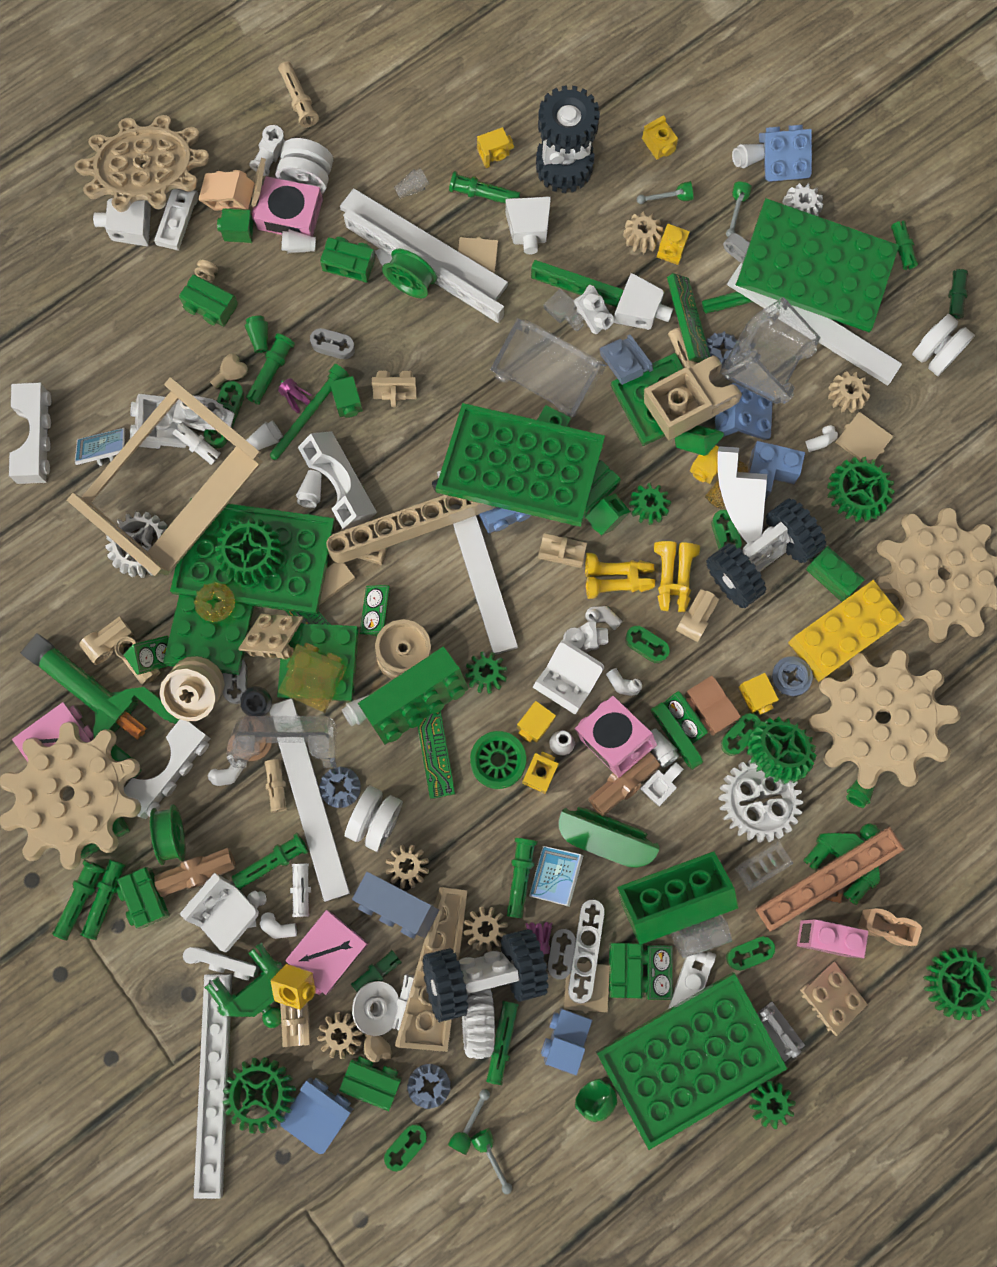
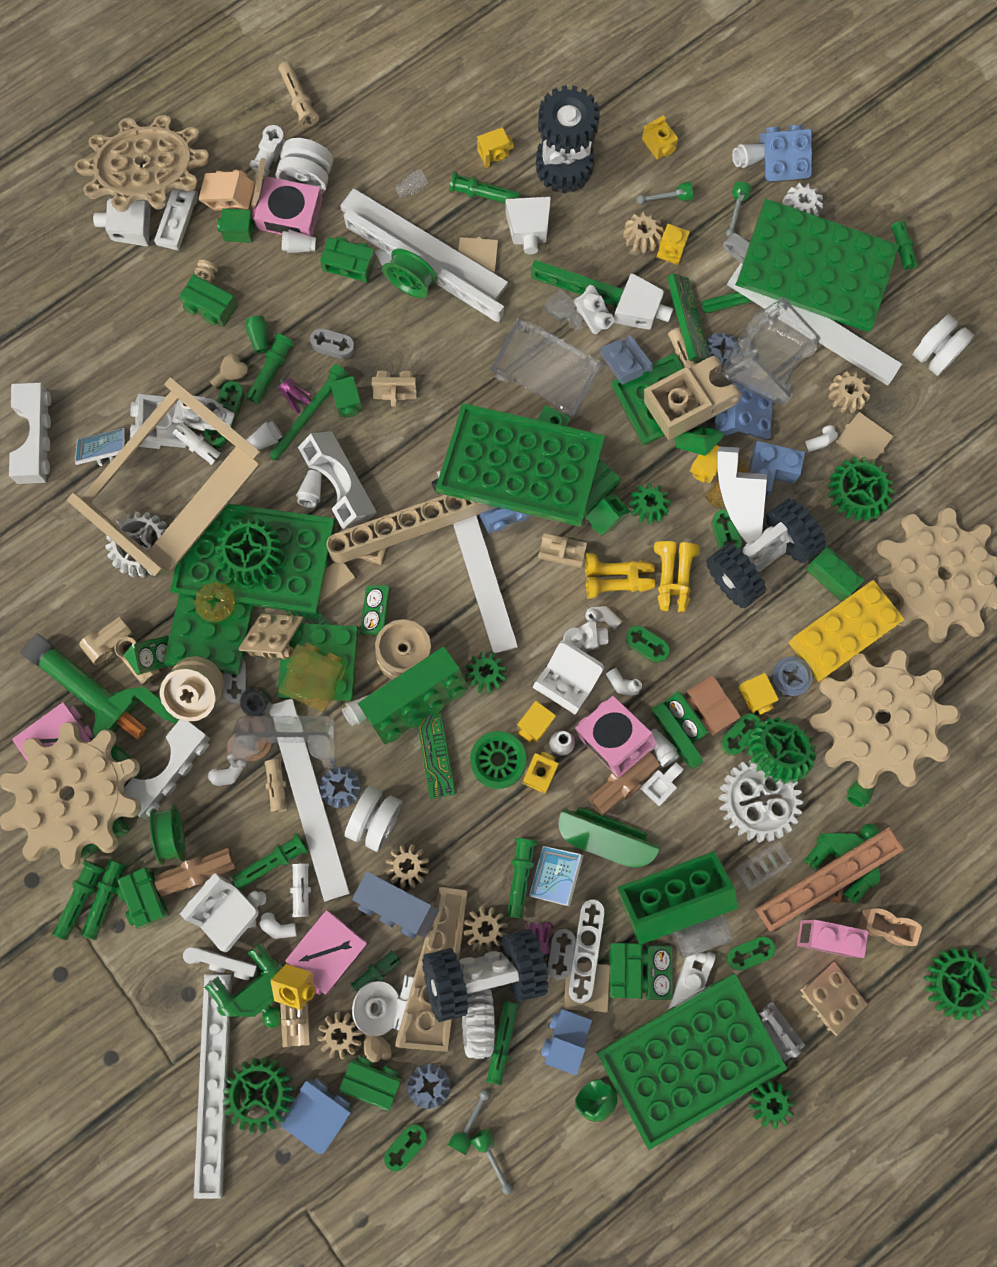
(695, 620): tan piece -> none
(958, 293): dark green pin -> none

